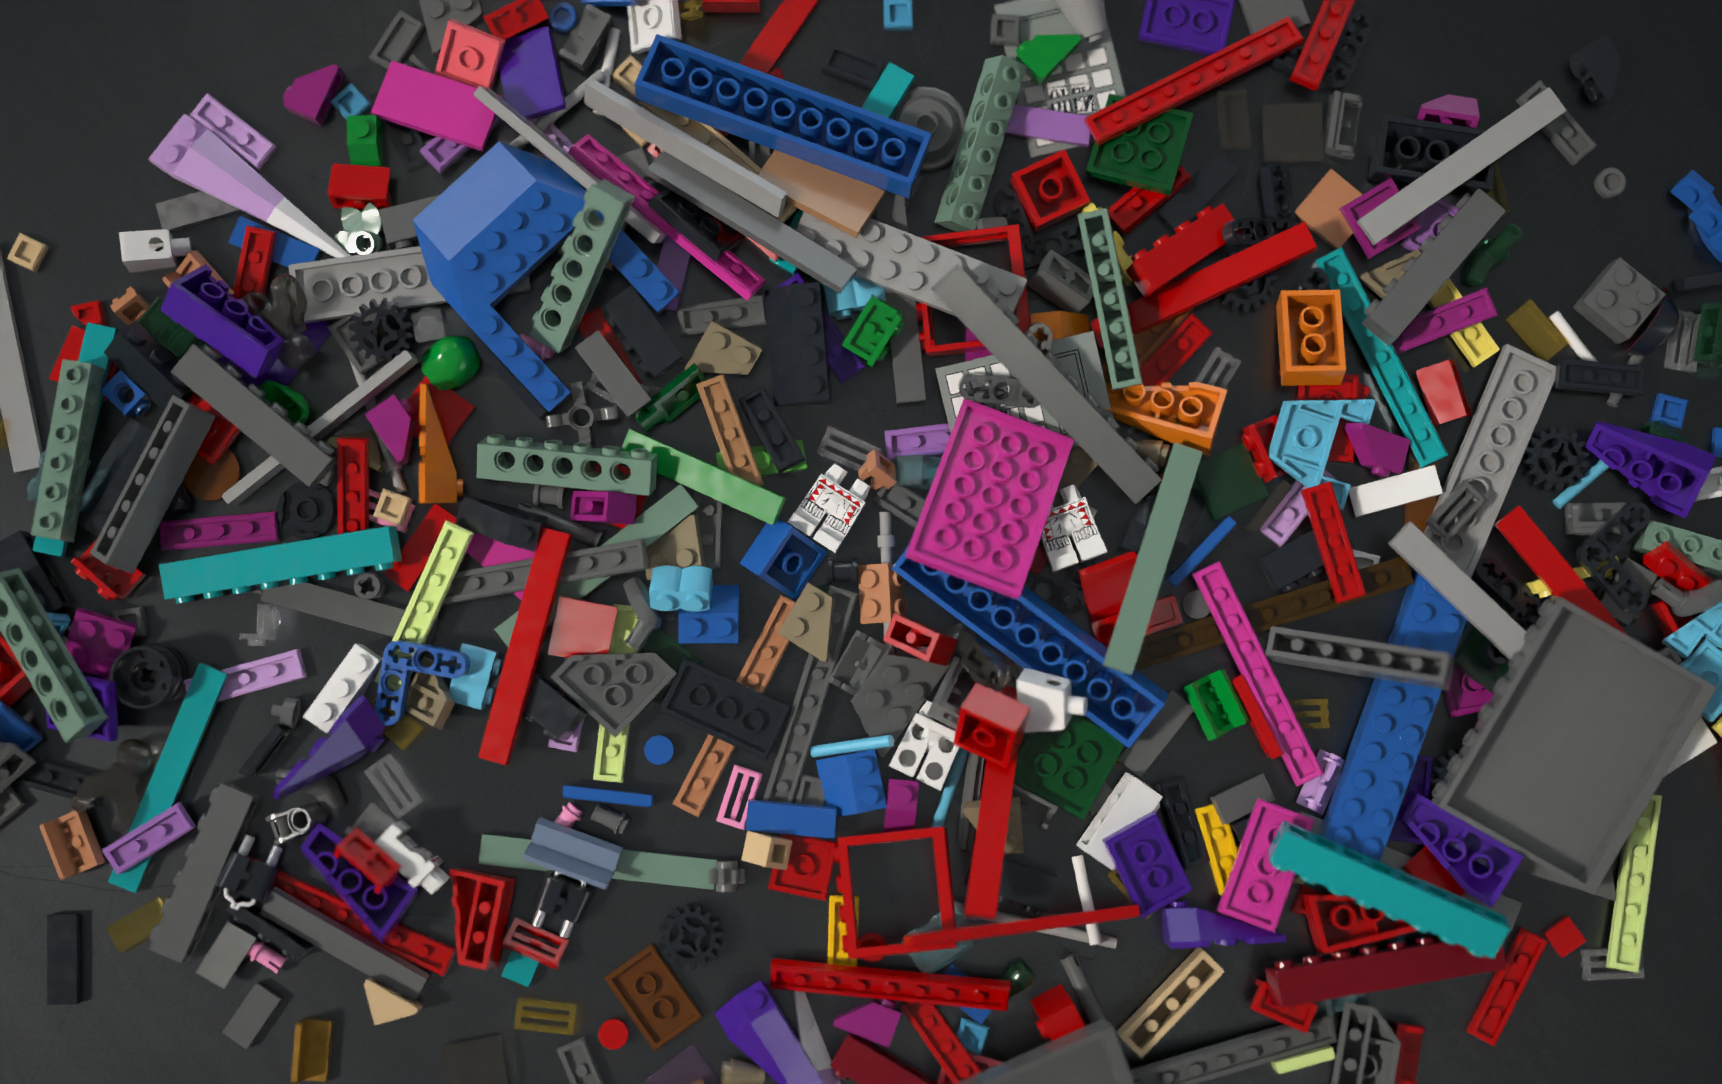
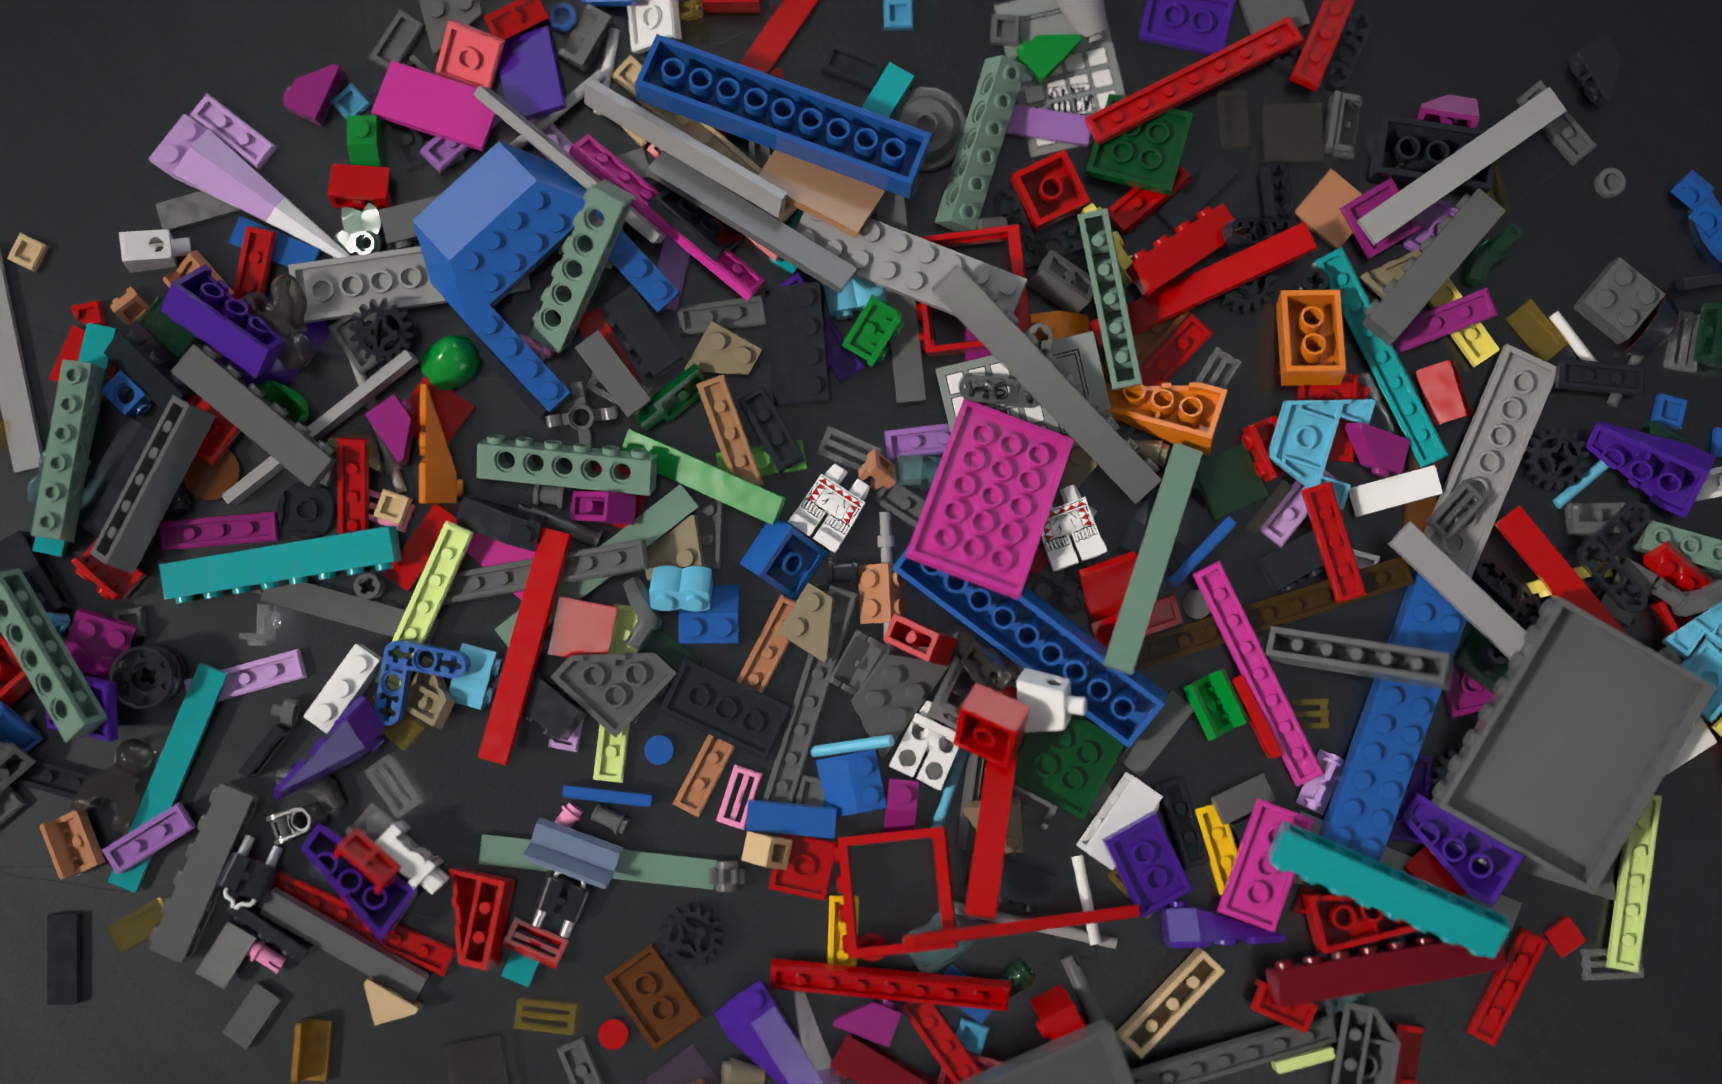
(429, 324): clear bracket -> none

